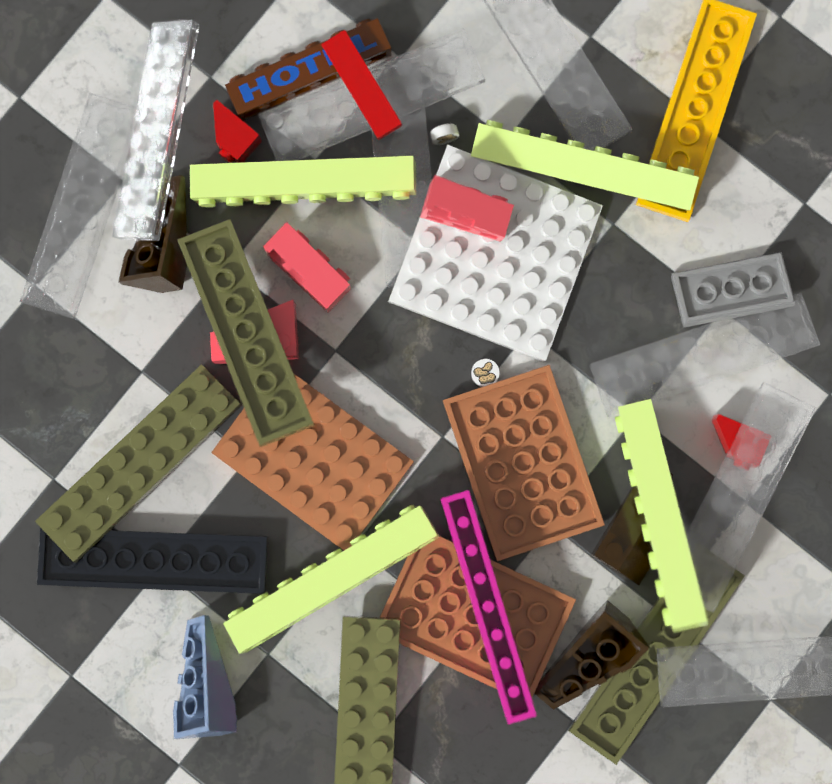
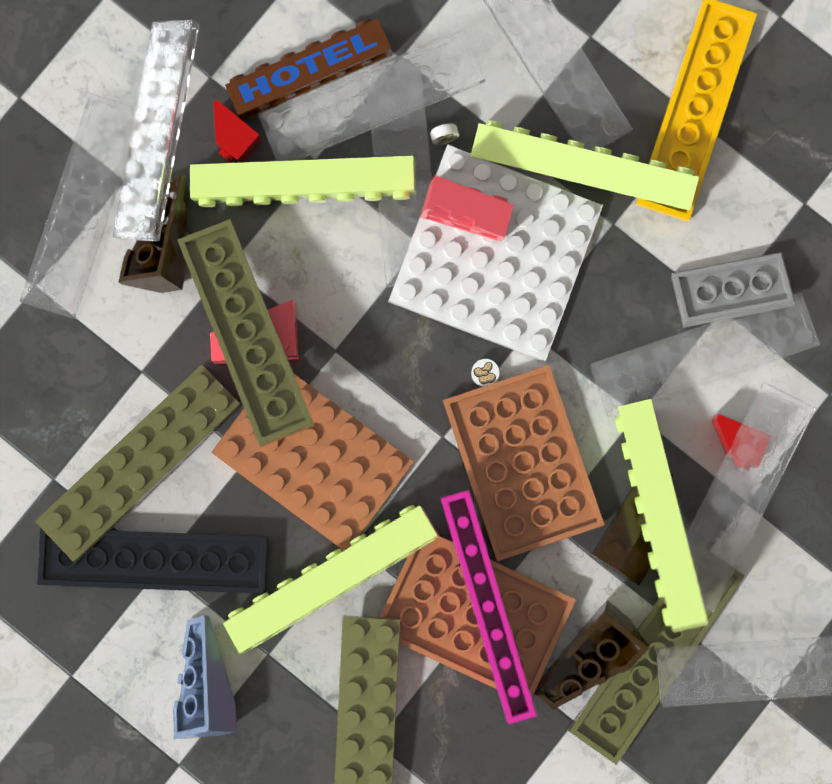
(307, 267): coral wedge -> none
(361, 84): red tile -> none

